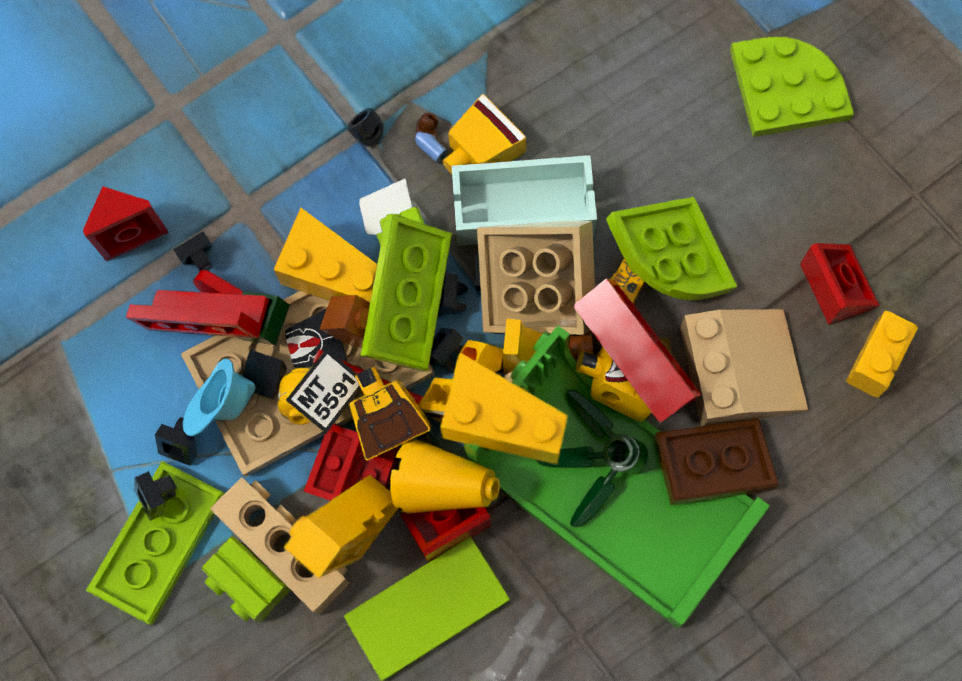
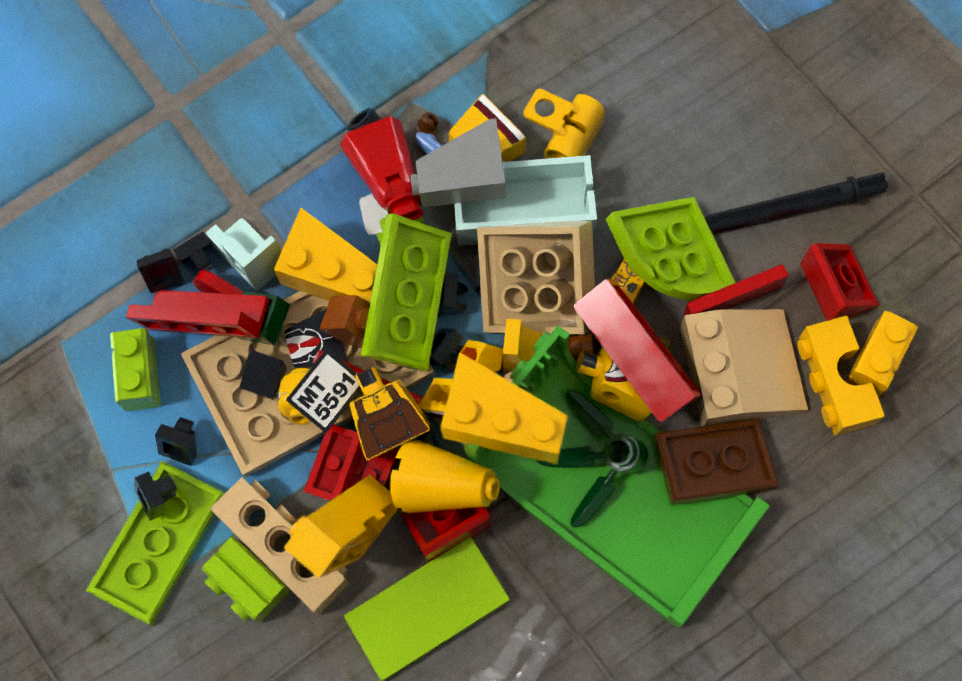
(121, 223): red slope -> none
(135, 369): none -> lime brick
(160, 270): none -> black tile
(219, 398): medium azure piece -> none
(247, 252): none -> light aqua panel
(385, 164): none -> red piece
(462, 169): none -> light grey slope
(572, 123): none -> yellow piece
(739, 292): none -> red tile
(788, 85): lime plate -> none
(797, 203): none -> black axle
(844, 405): none -> yellow arch

